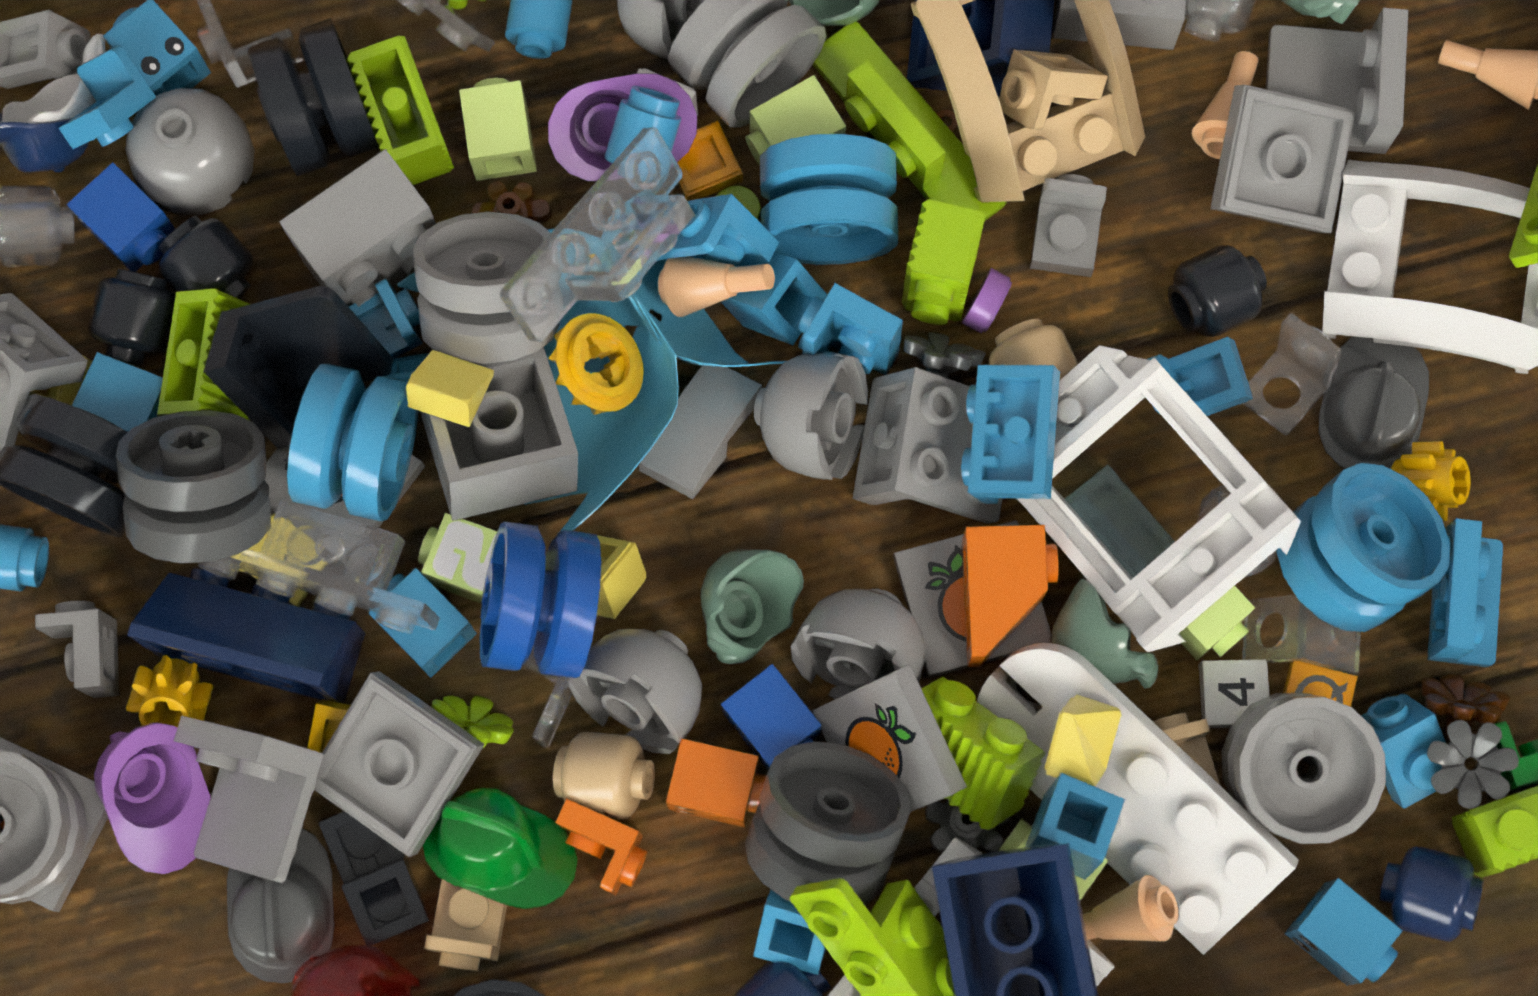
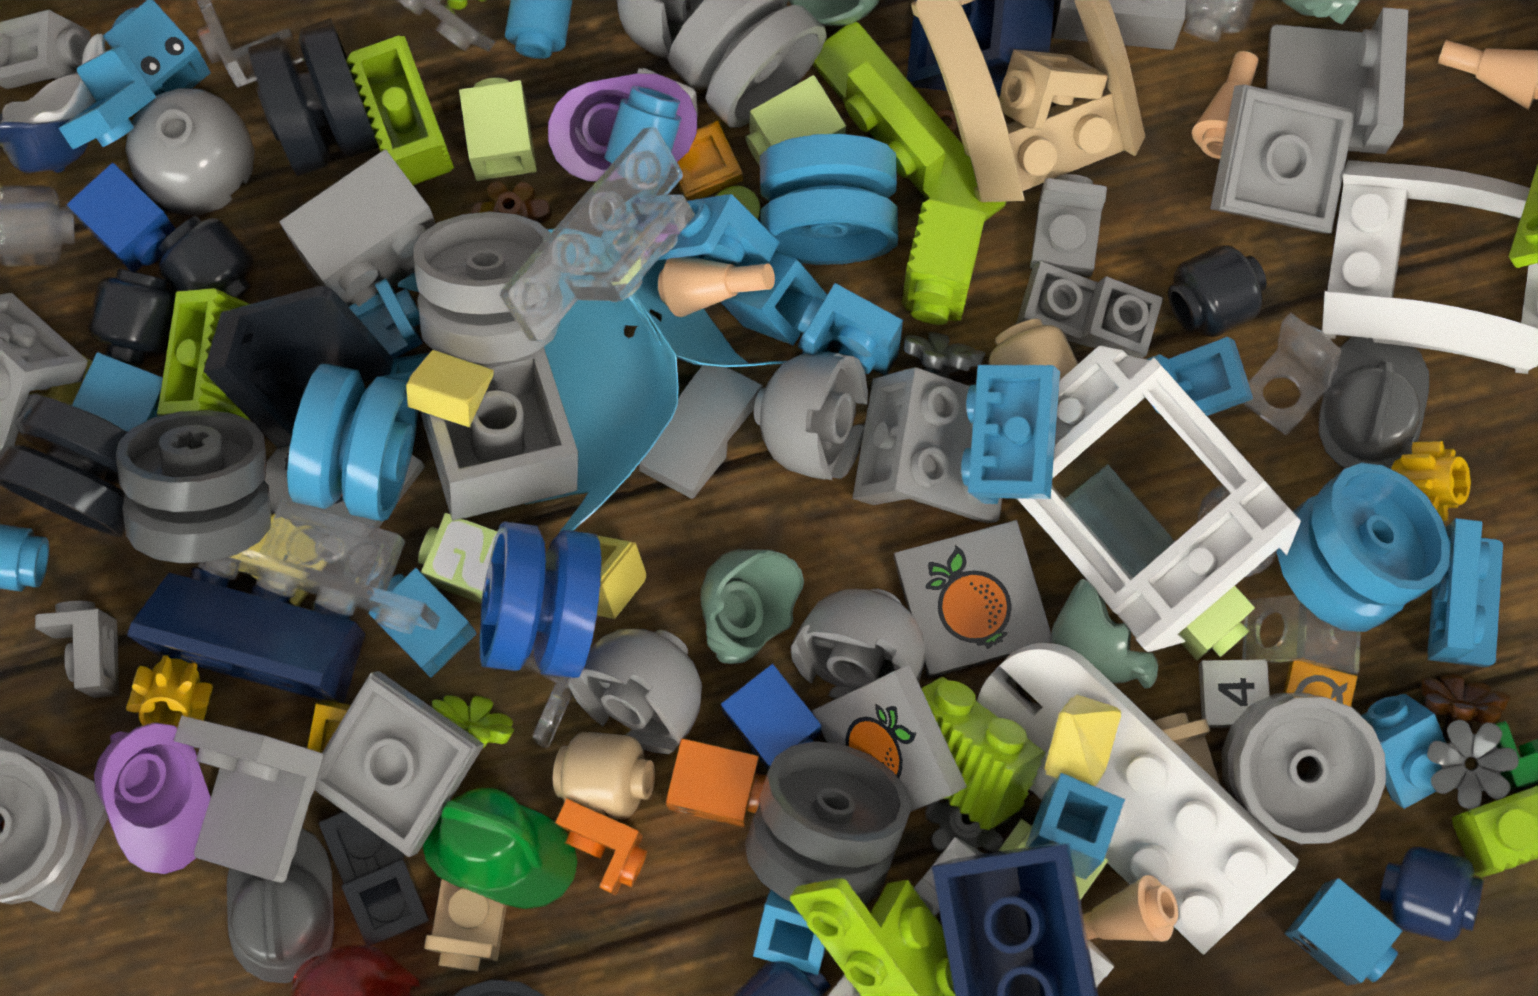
(594, 337): yellow gear -> none
(987, 301): medium lavender tile -> none
(1003, 582): orange slope -> none
(1091, 311): none -> light grey slope

